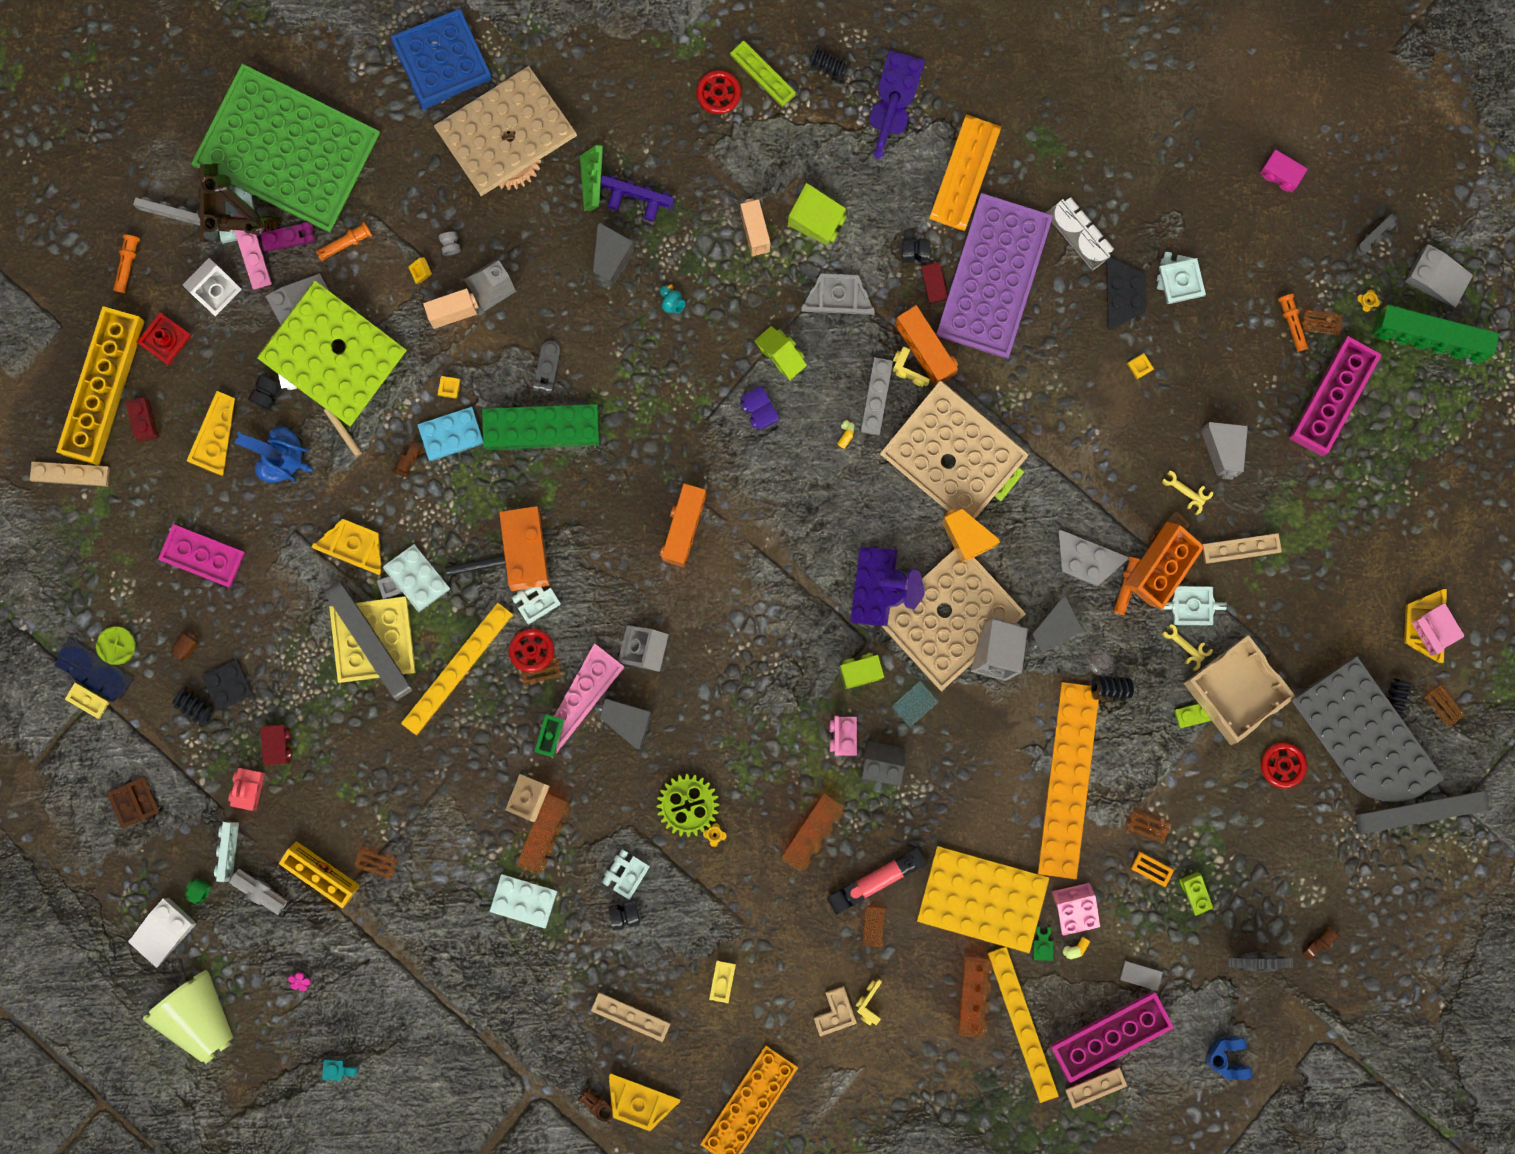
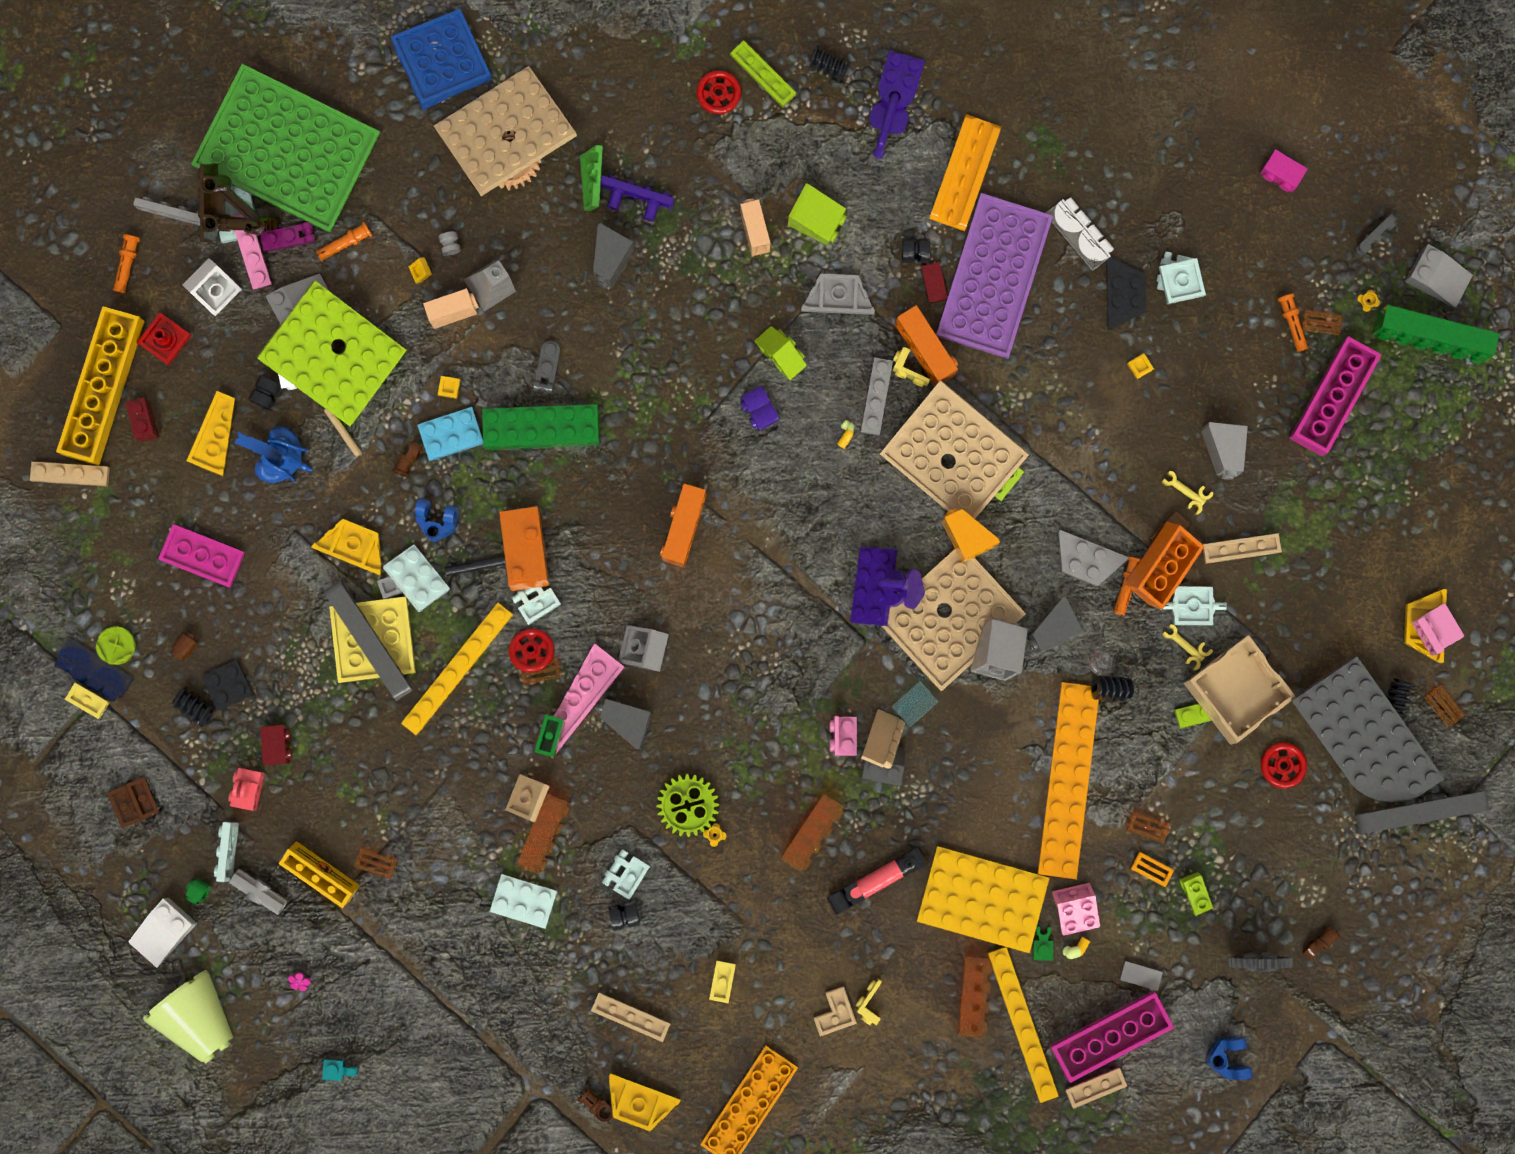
(450, 520): none -> blue piece
(672, 299): teal animal -> none
(861, 672): lime brick -> none
(873, 927): clear orange tile -> none
(883, 739): none -> tan windscreen

